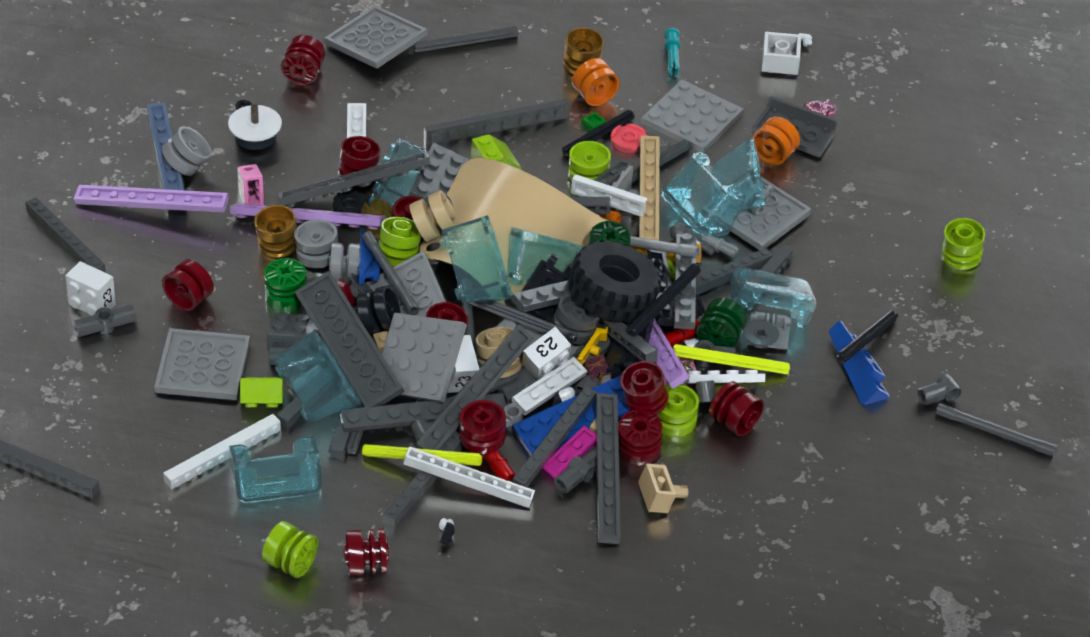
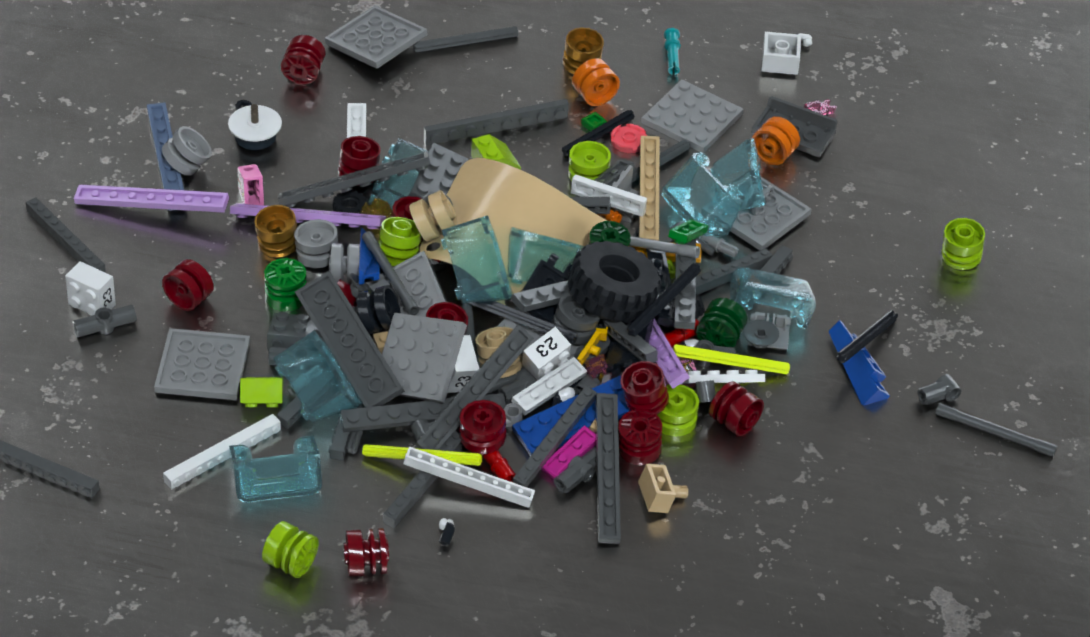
(687, 231): none -> green plate

